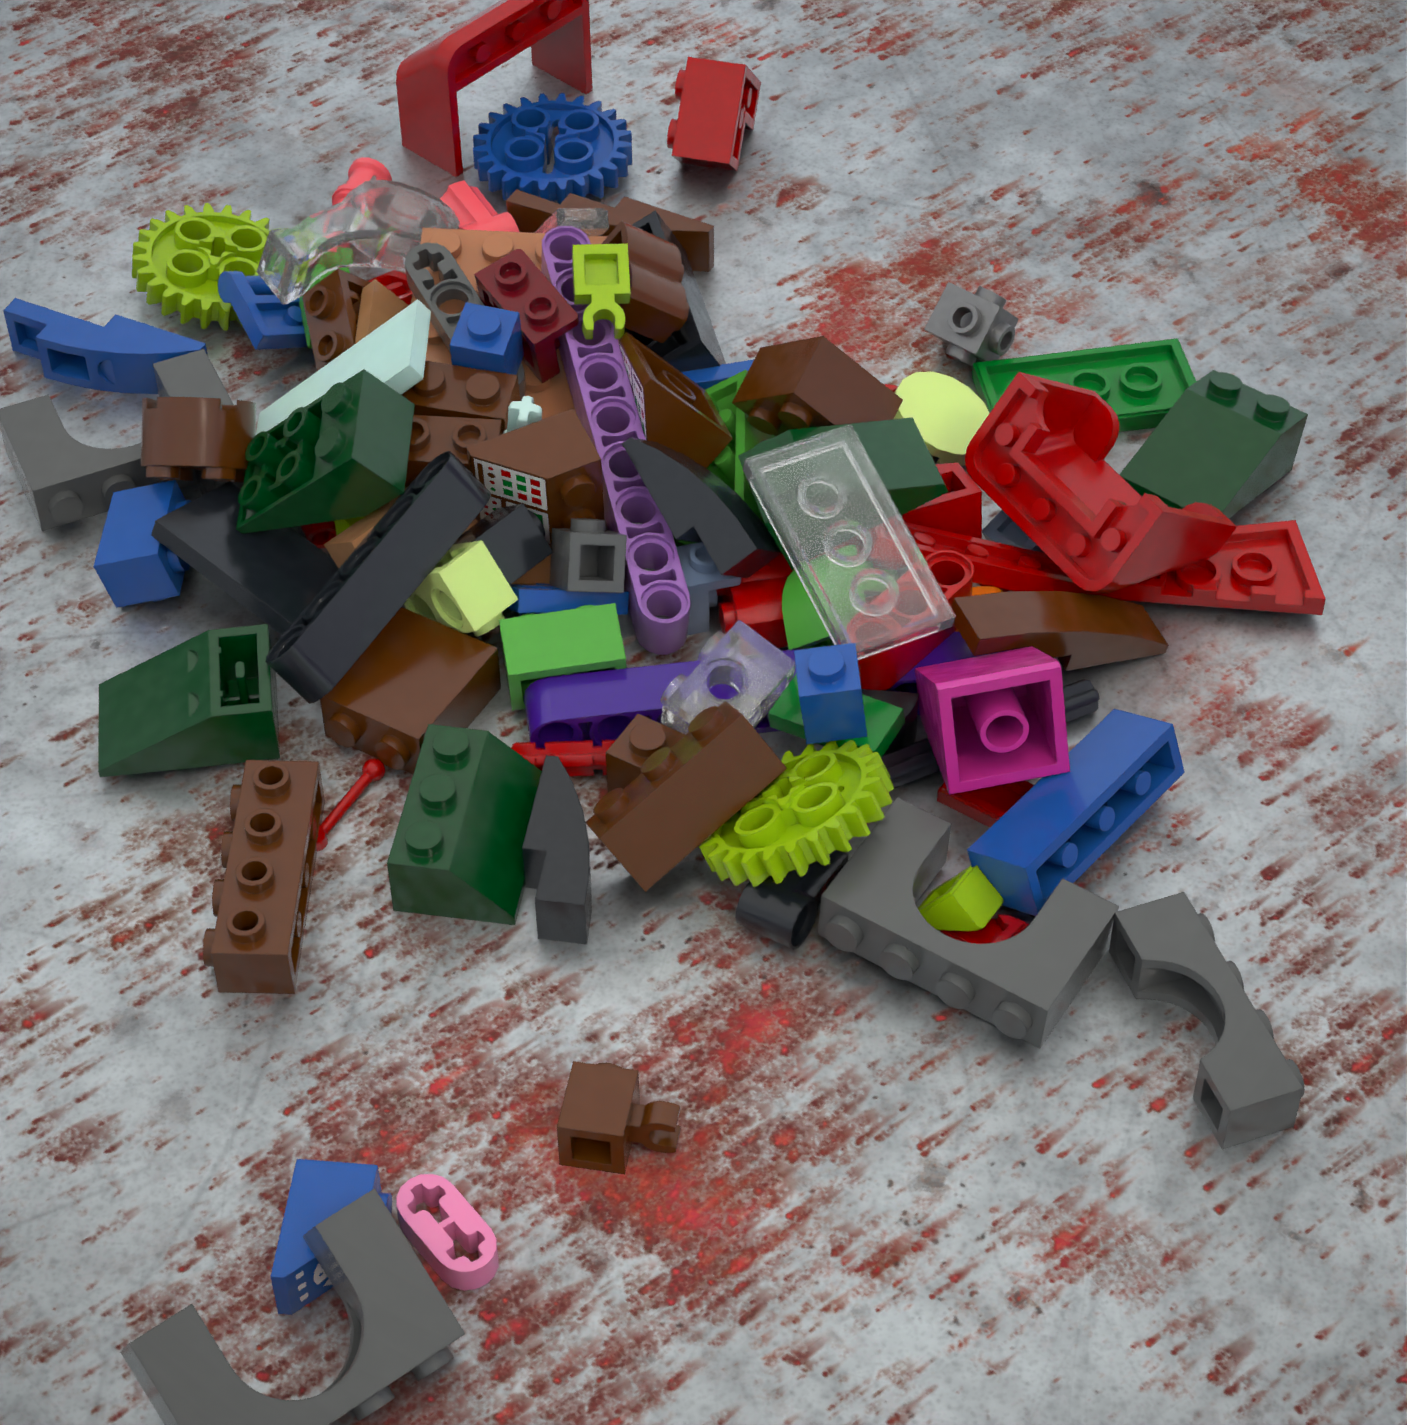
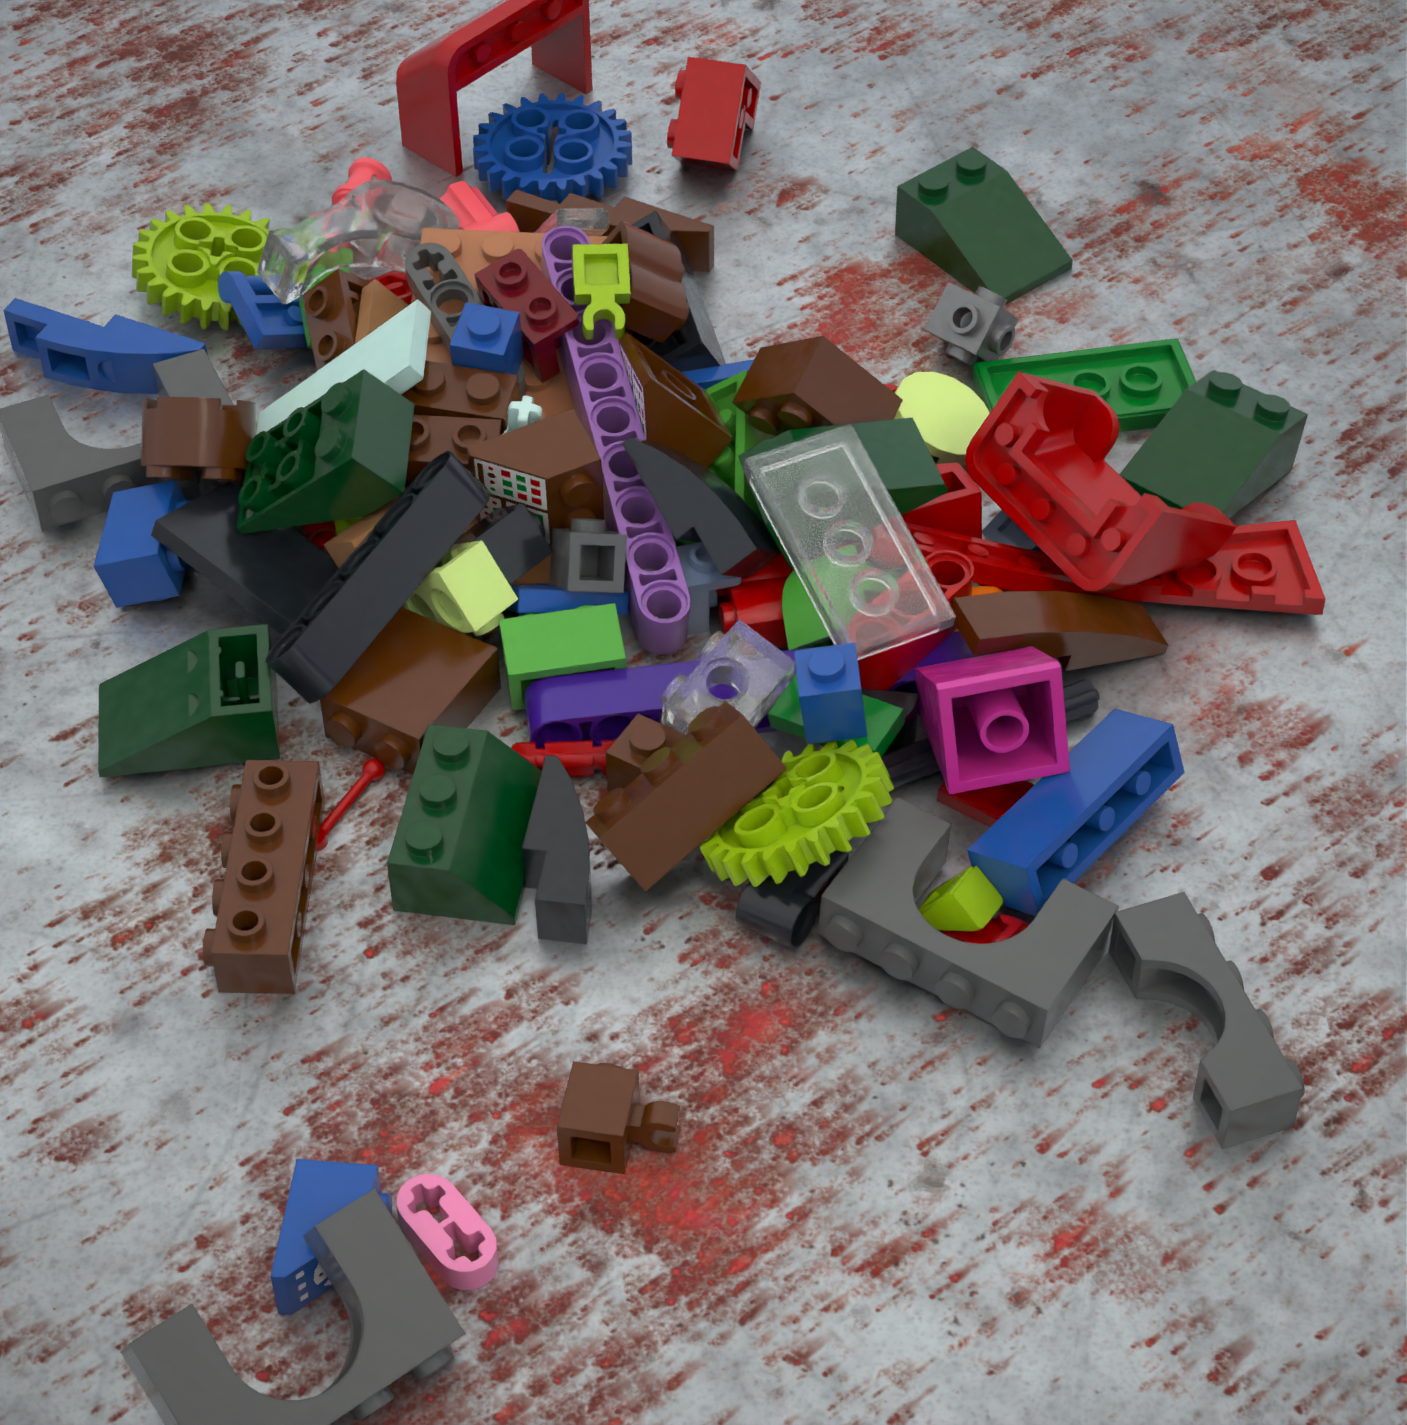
(979, 226): none -> dark green slope

